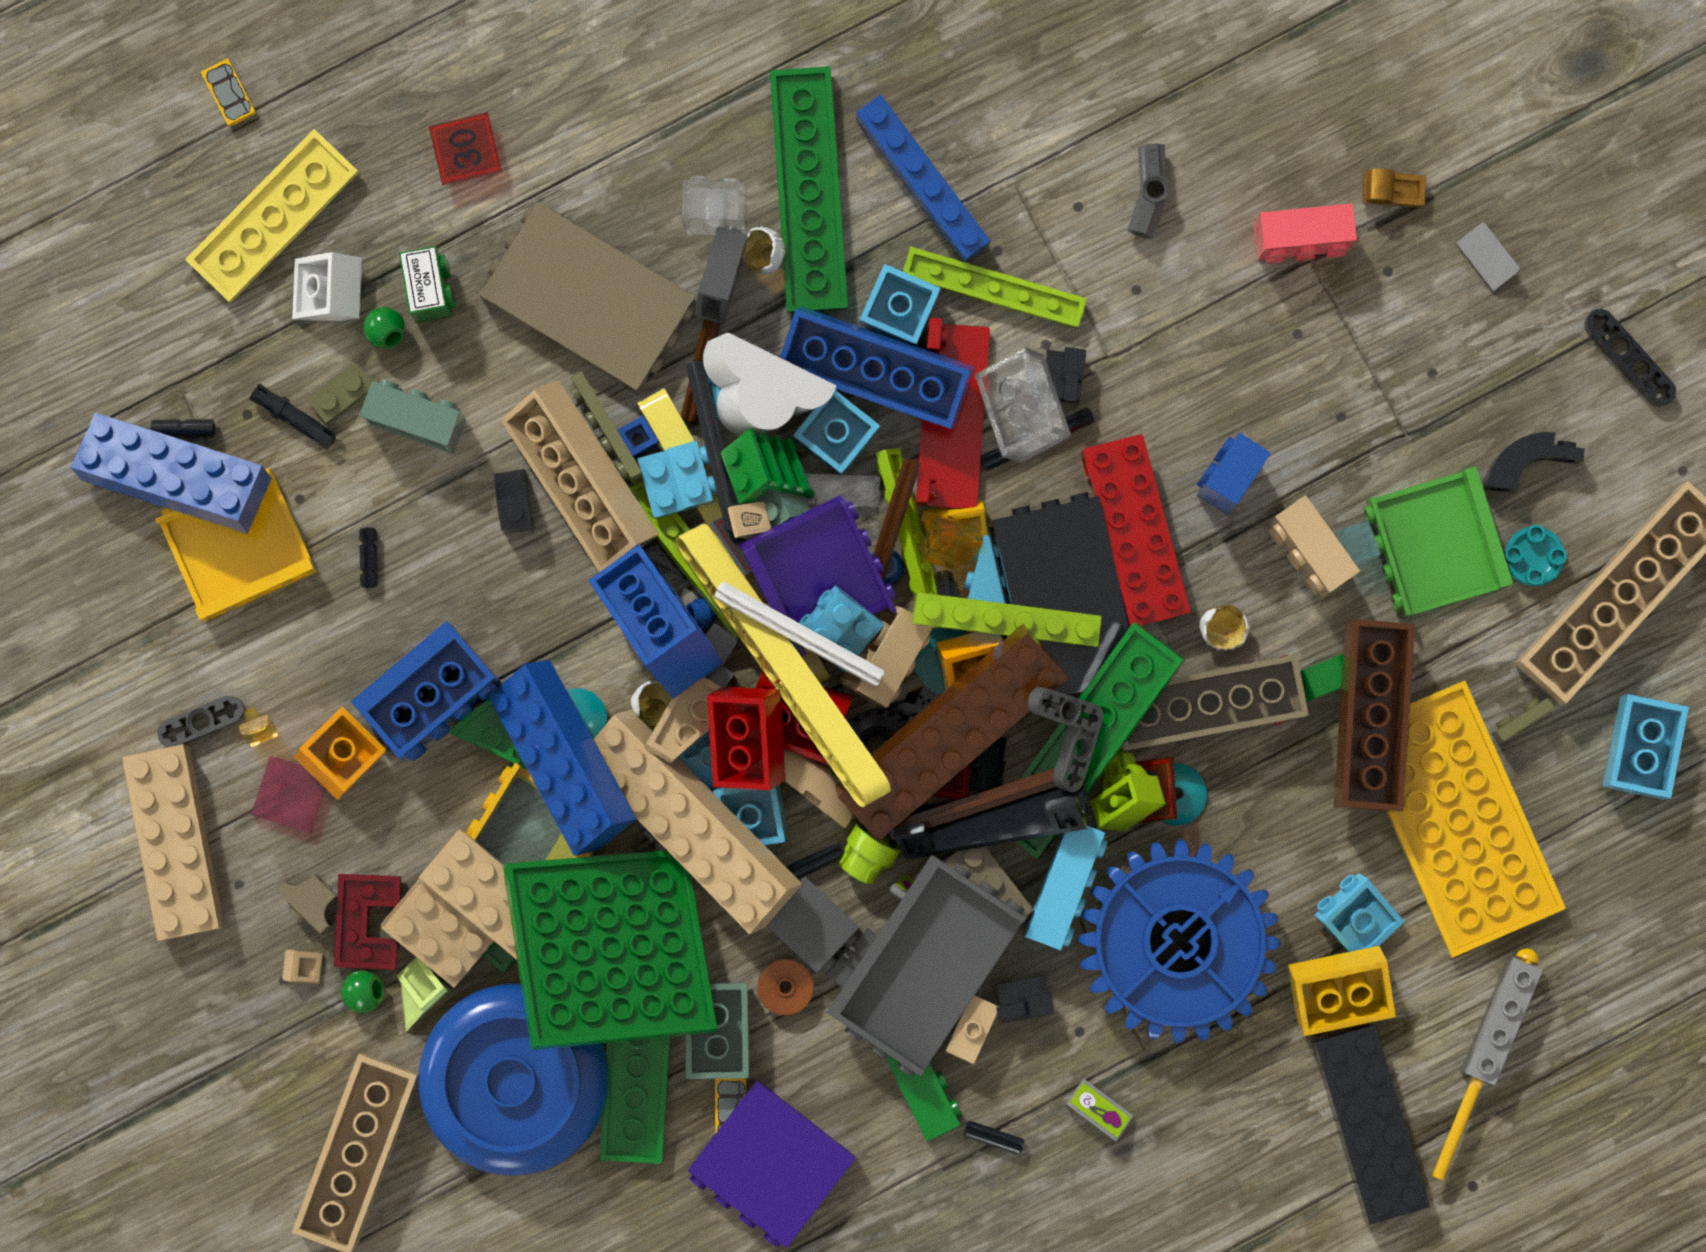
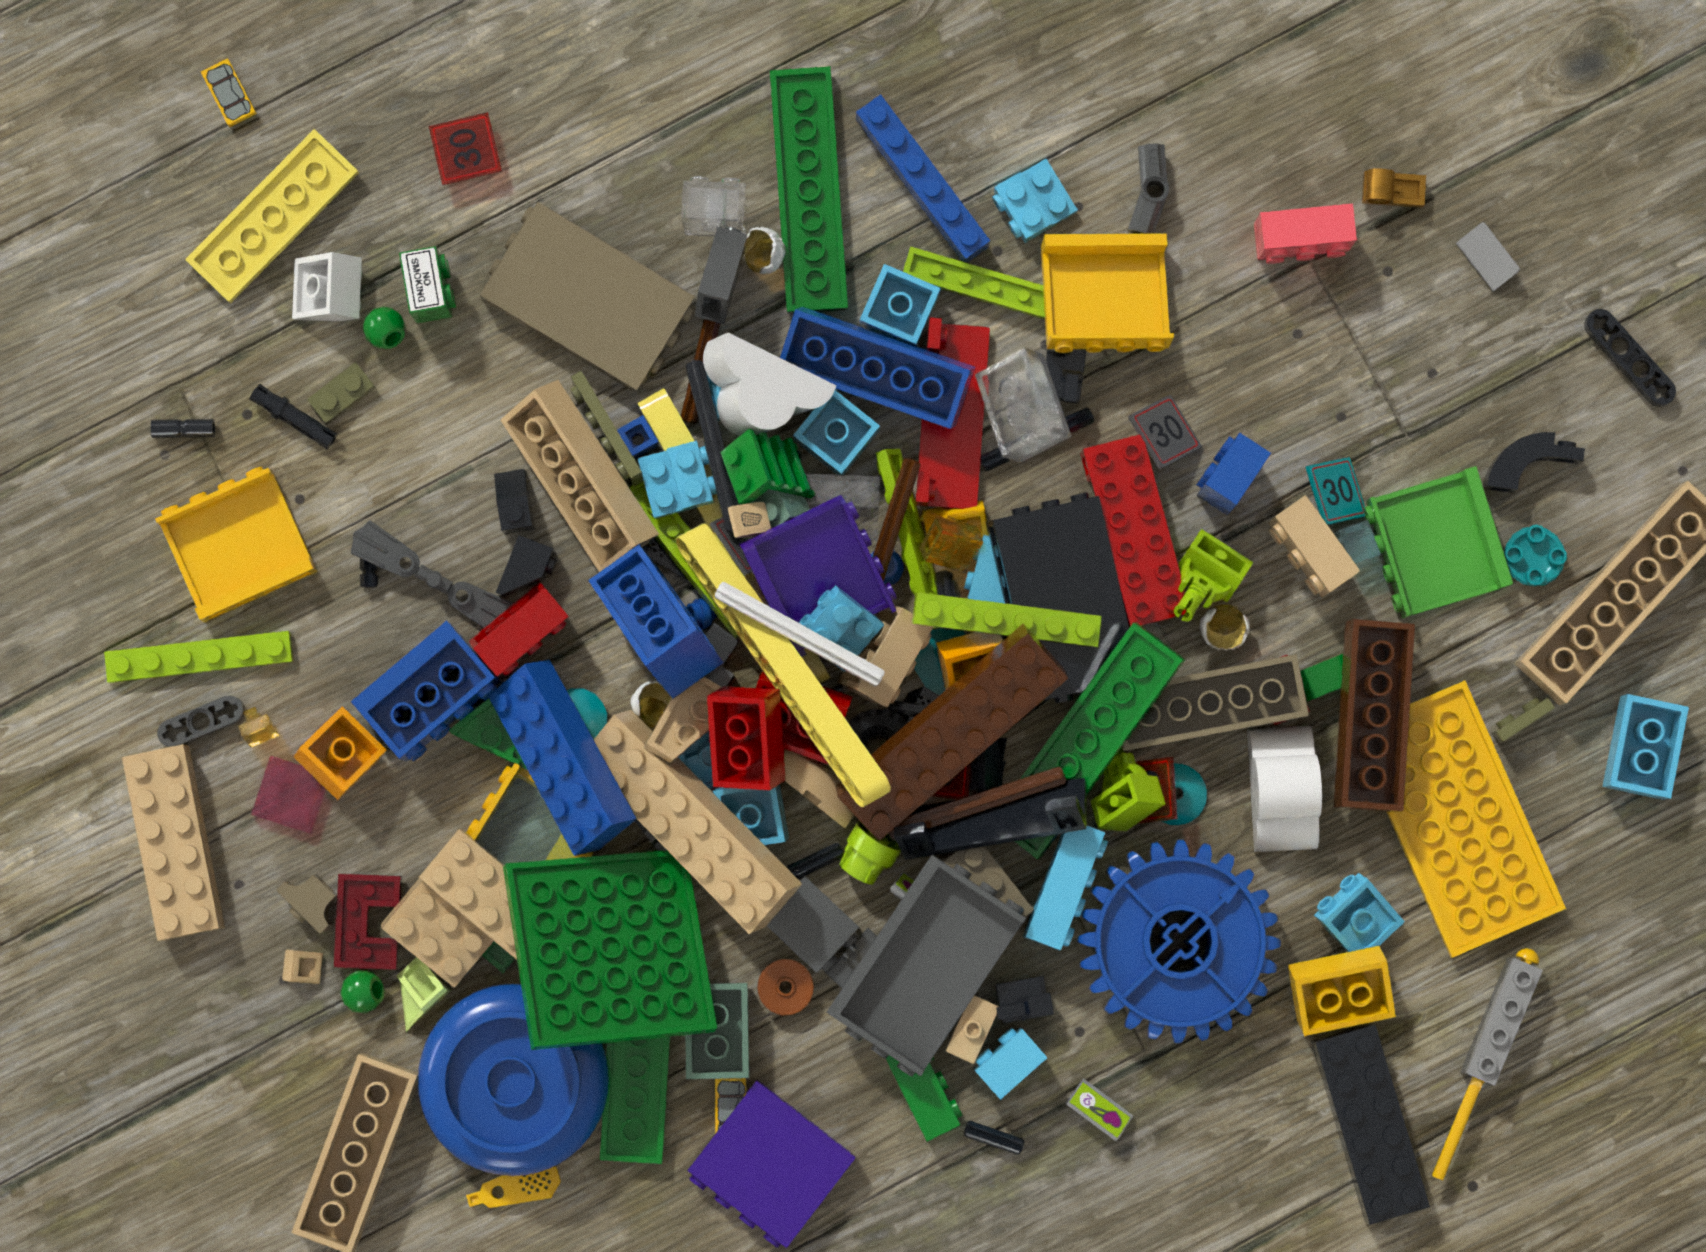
(171, 473): brick -> none
(198, 656): none -> lime plate
(386, 551): none -> dark grey piece
(413, 415): sand green brick -> none
(513, 1189): none -> yellow piece
(519, 630): none -> red brick
(526, 566): none -> black slope
(1009, 1062): none -> medium azure brick
(1033, 201): none -> medium azure plate
(1077, 729): dark grey beam -> none
(1105, 292): none -> yellow panel
(1165, 431): none -> dark grey piece
(1210, 572): none -> lime brick
(1284, 788): none -> white brick
(1336, 490): none -> teal piece

